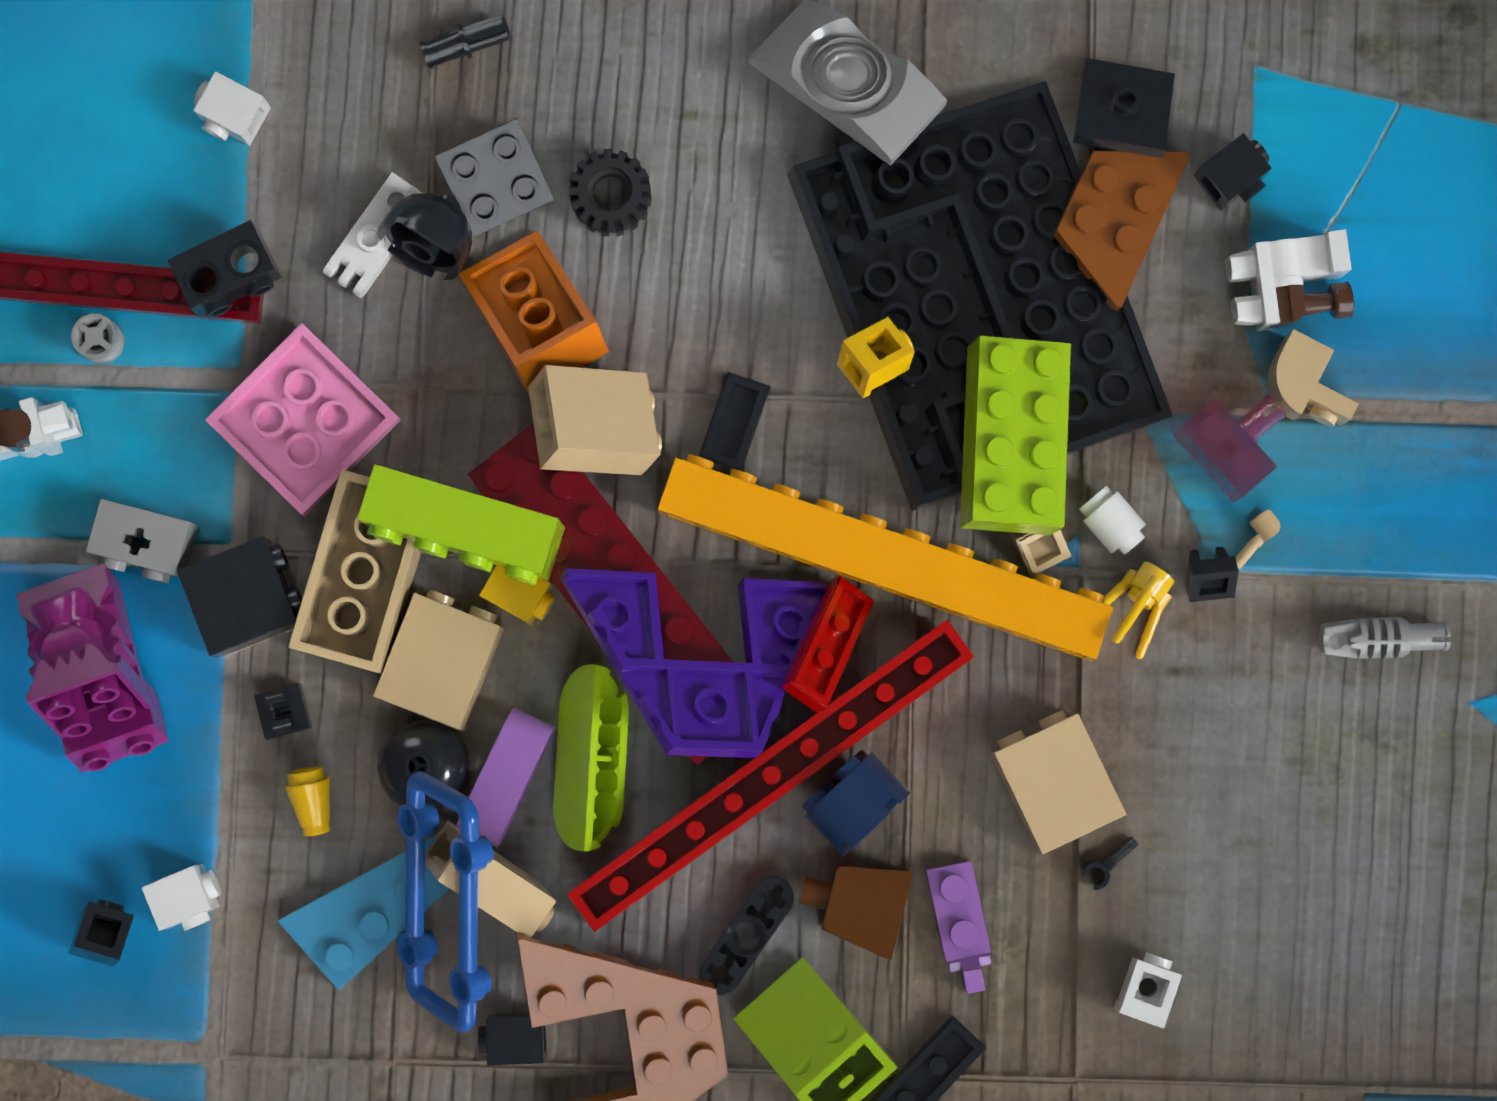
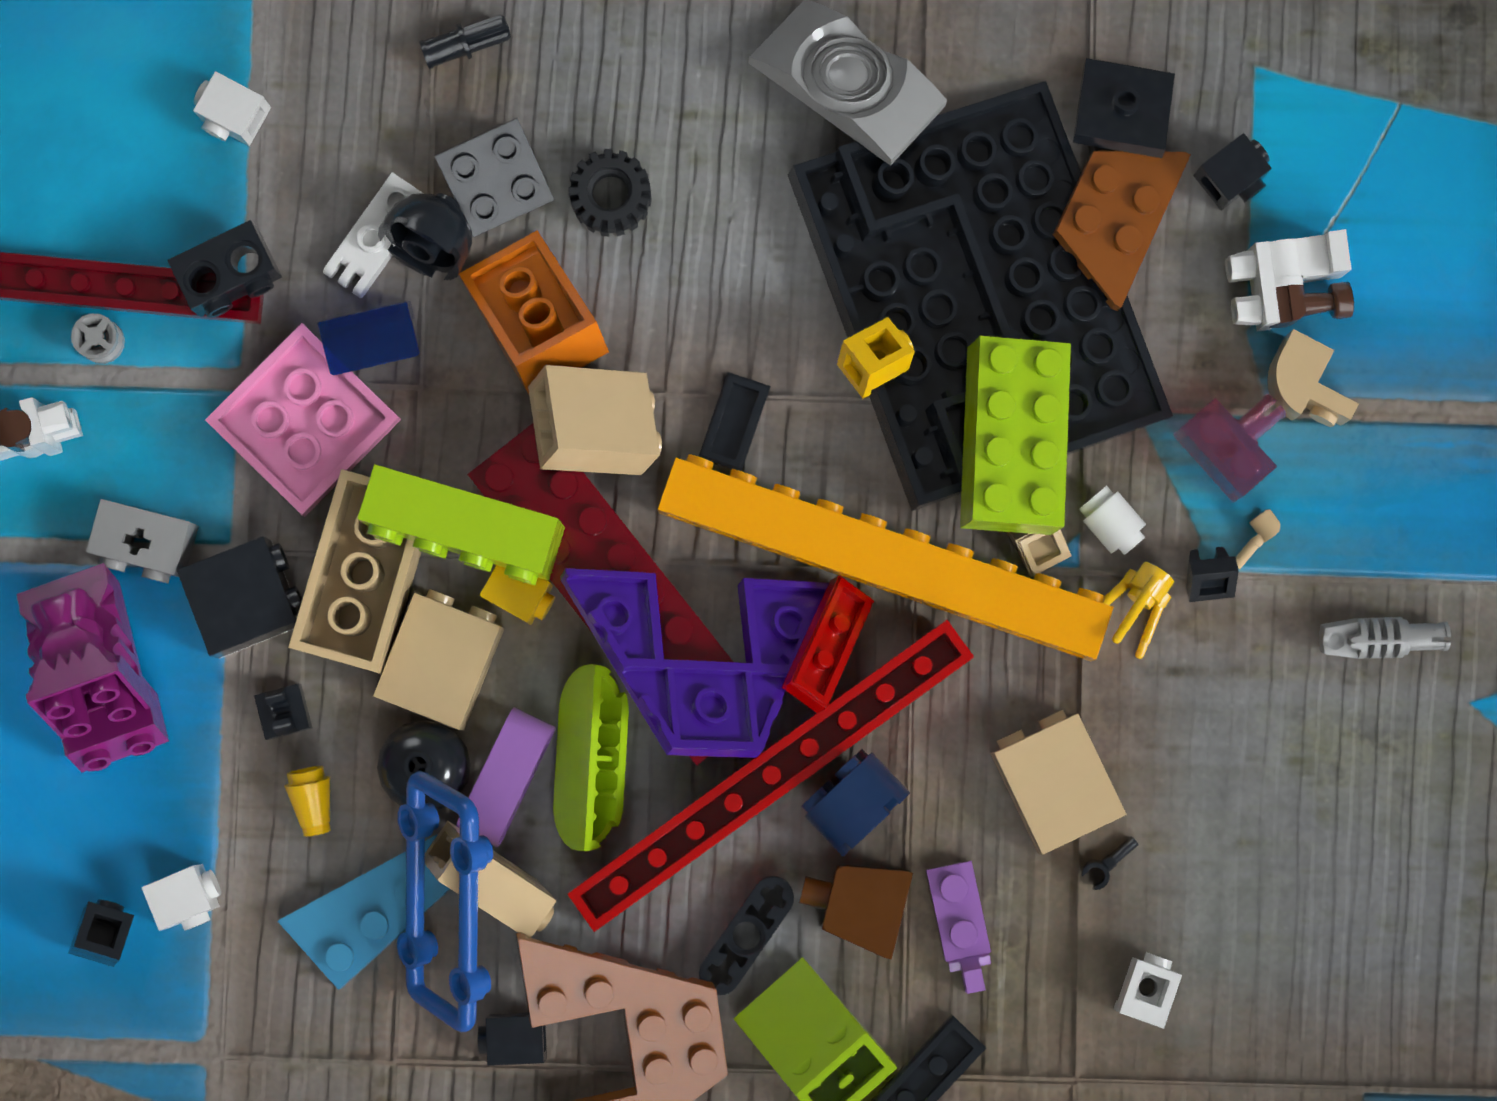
(369, 338): none -> clear blue panel

